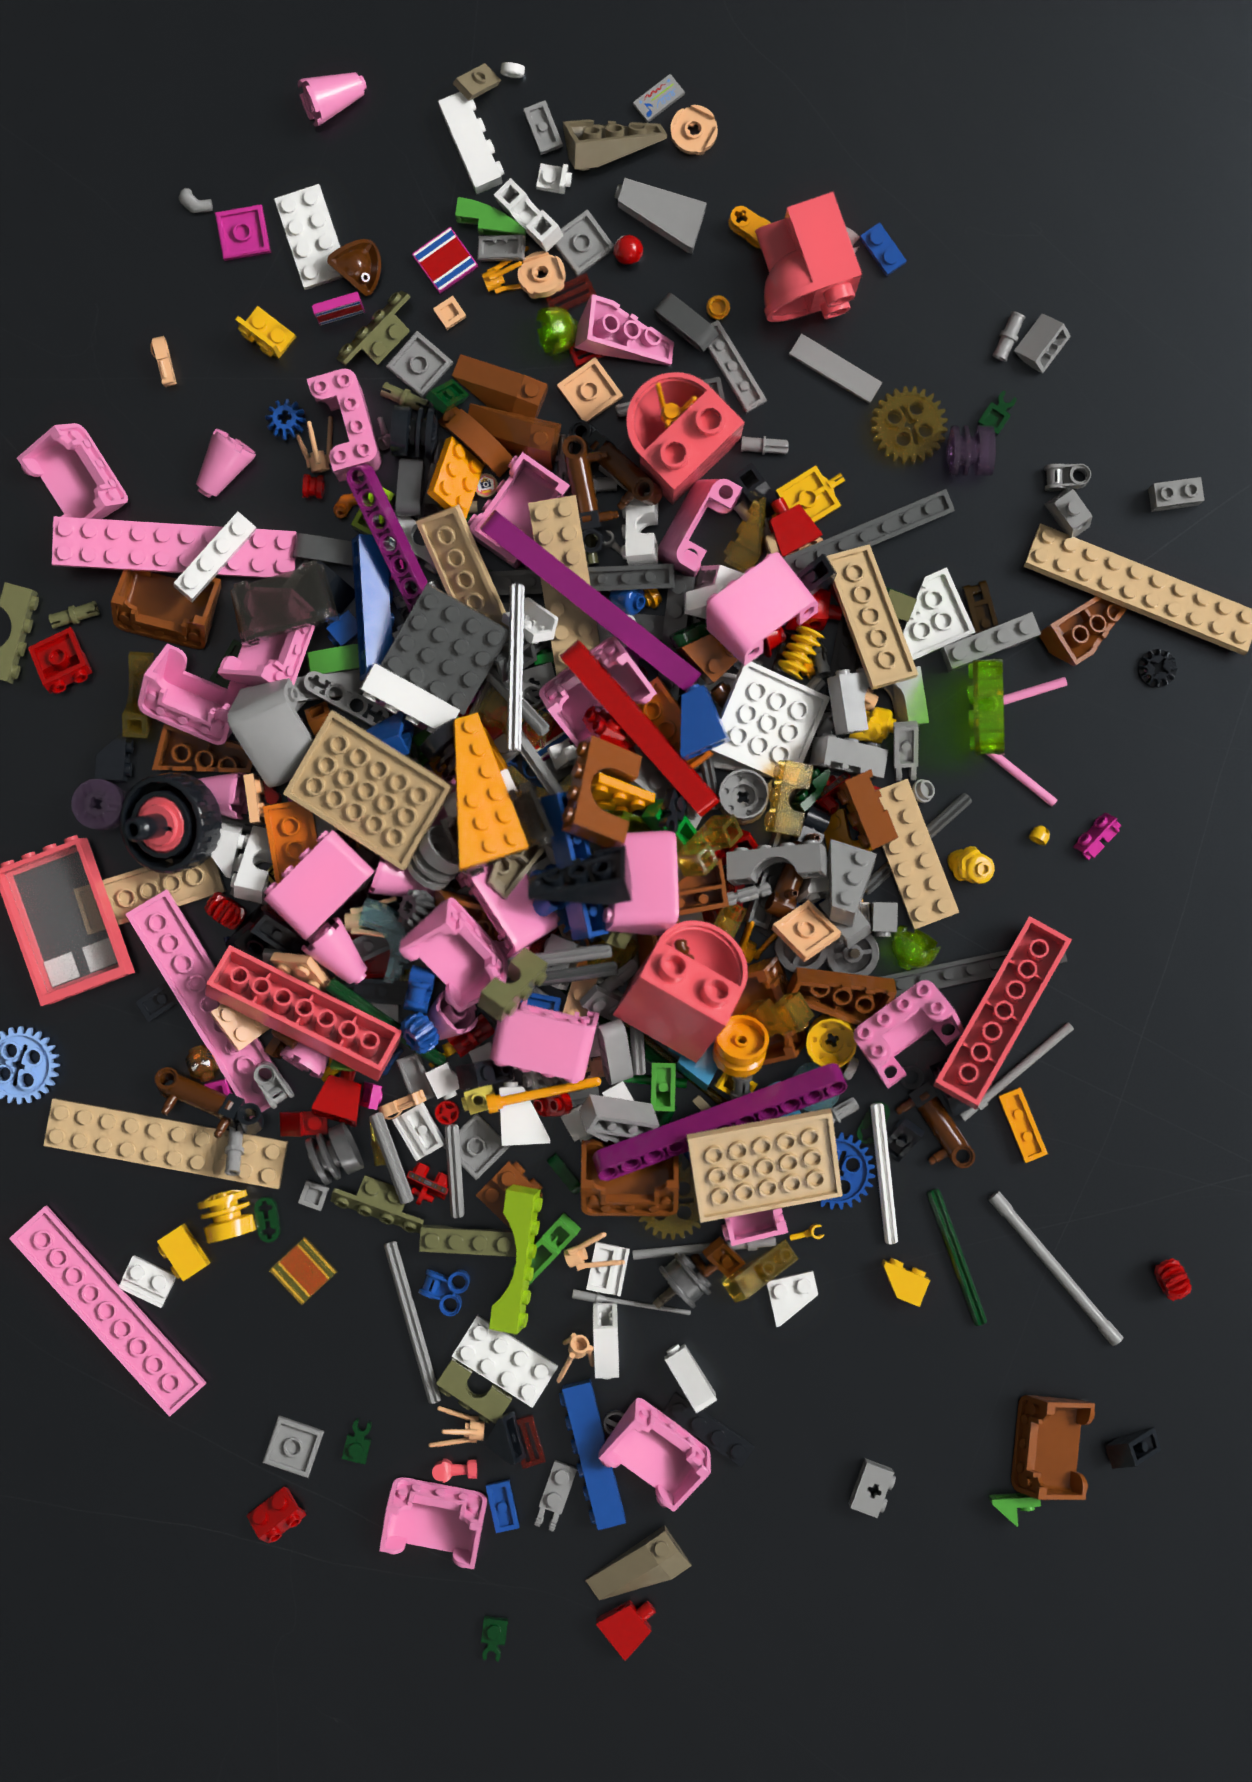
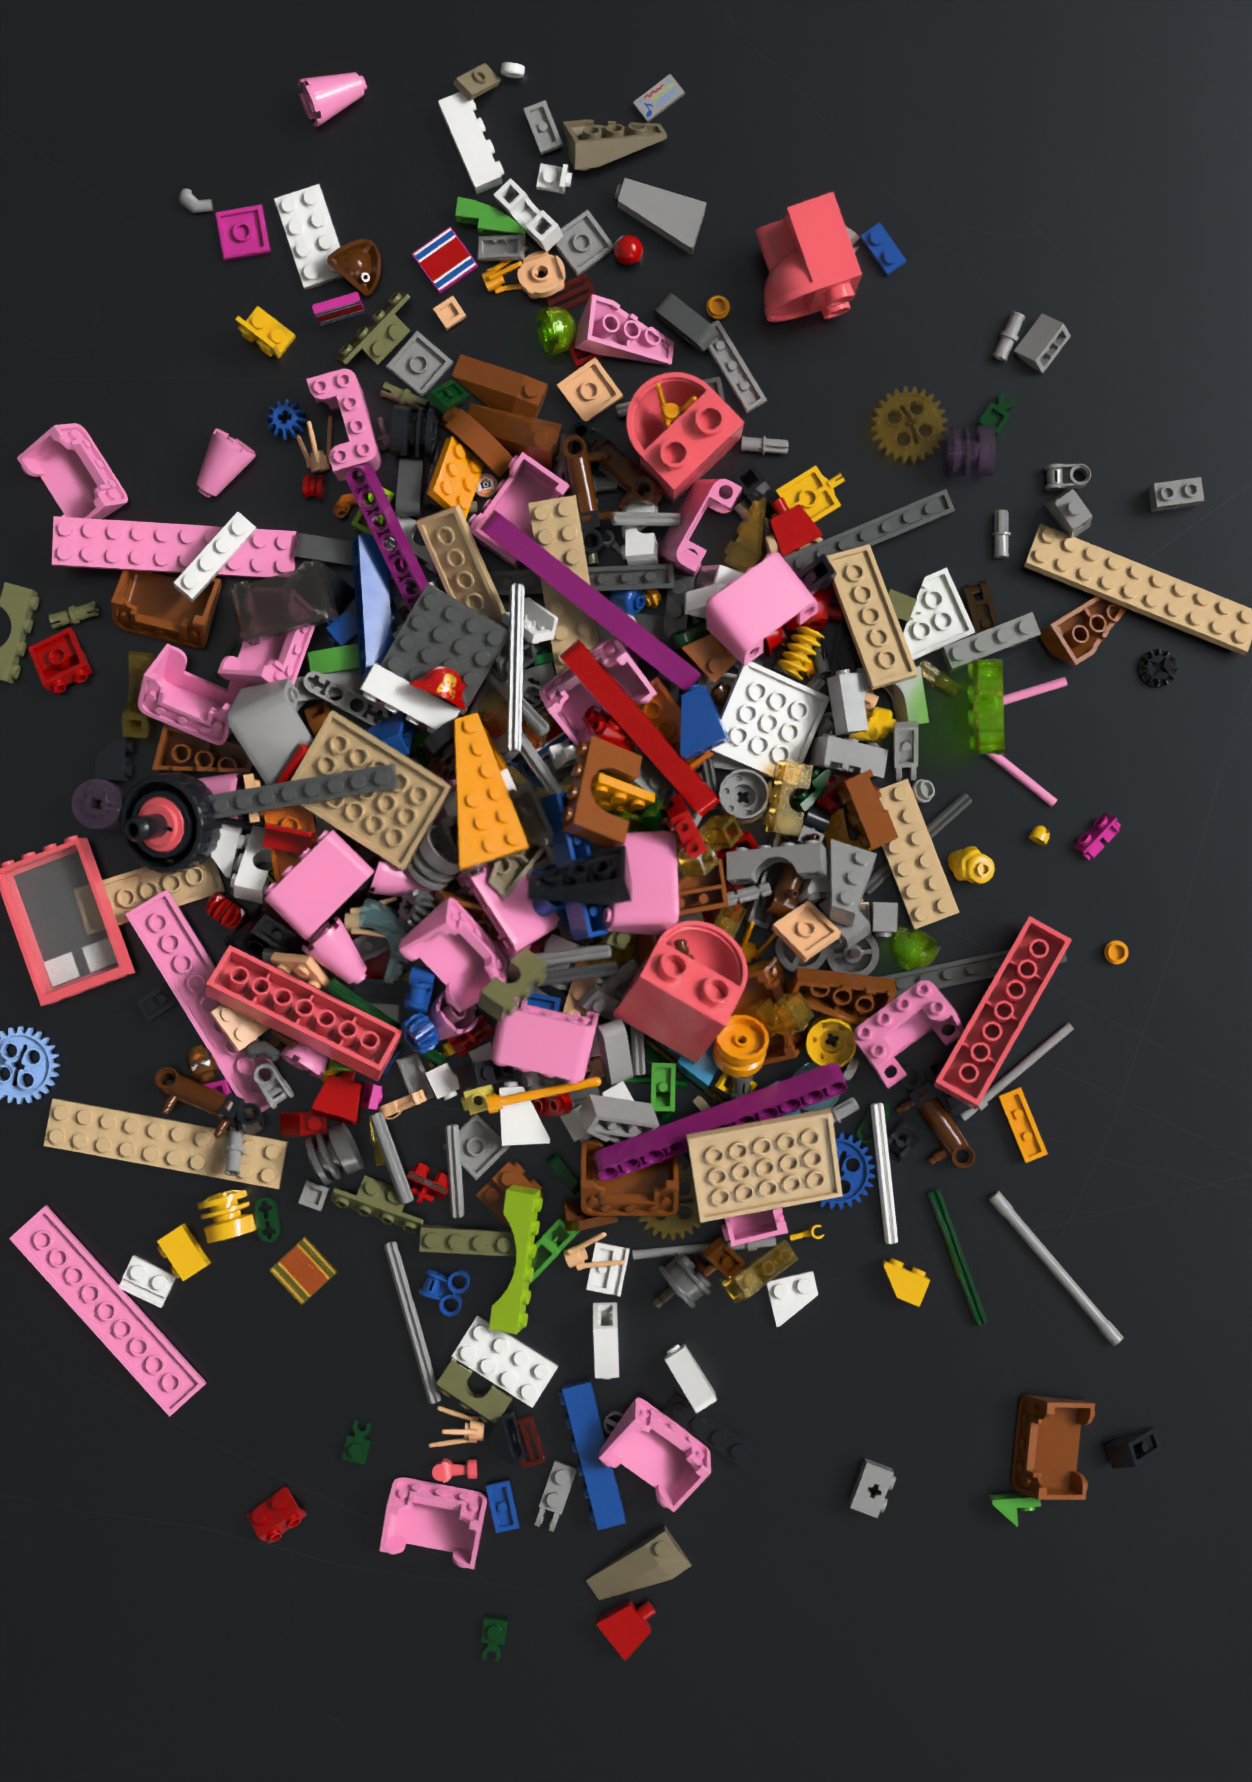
(164, 360): light nougat piece -> none
(262, 1047): none -> dark grey arm
(288, 838): none -> red panel
(293, 763): none -> red bar
(293, 1446): light grey tile -> none
(304, 791): none -> dark grey plate
(419, 1131): white plate -> none
(444, 683): none -> red hat
(444, 1114): red wheel -> none
(576, 1220): none -> reddish brown panel
(577, 1348): light nougat plant -> none
(596, 1297): light grey piece -> none
(646, 519): none -> light grey axle
(683, 823): none -> red plate
(691, 116): light nougat plate -> none
(746, 227): light orange piece -> none
(835, 368): light grey tile -> none
(939, 678): none -> clear yellow axle
(1001, 533): none -> light grey axle
(1116, 952): none -> light orange plate
(1172, 1279): red gear -> none

